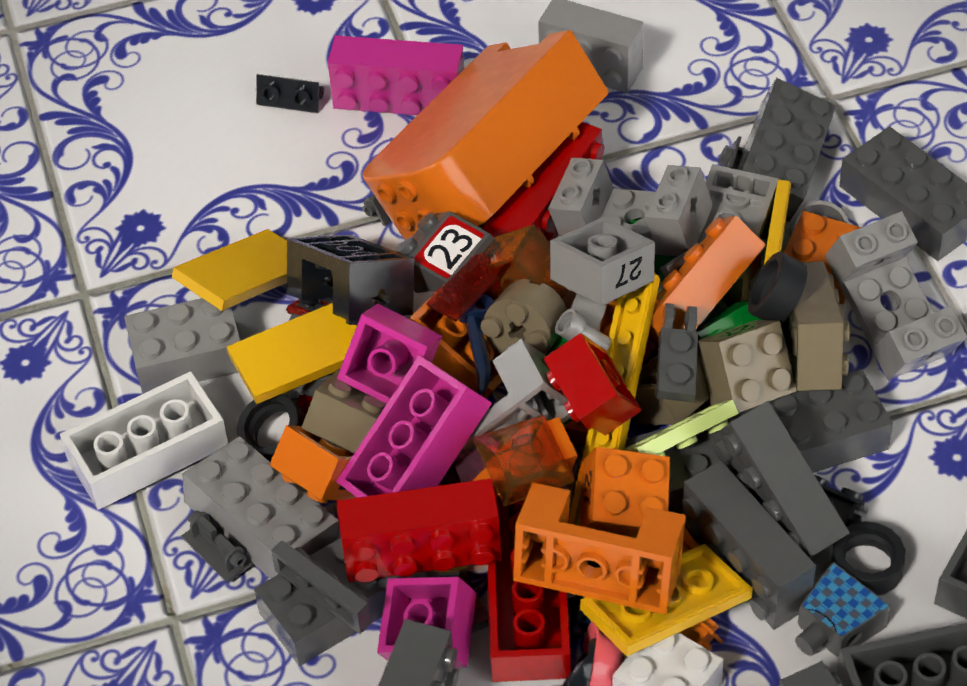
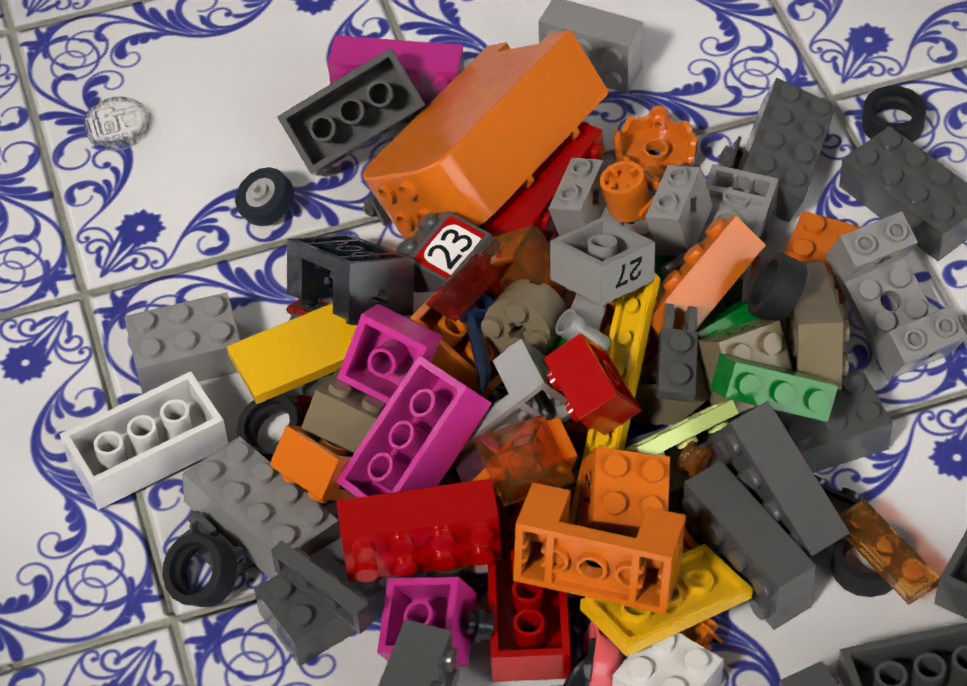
(116, 123): none -> tile
(176, 570): none -> black tyre
(236, 270): yellow tile -> none
(264, 196): none -> black wheel
(288, 93): black hinge -> none
(352, 111): none -> dark grey brick
(479, 623): none -> black plate
(627, 190): none -> orange piece
(655, 133): none -> orange plate
(692, 459): none -> clear orange bush
(778, 219): yellow tile -> none
(783, 388): none -> brick
(822, 208): light grey helmet -> none
(839, 613): torso -> none
(888, 552): none -> clear orange plate
(894, 98): none -> black tyre

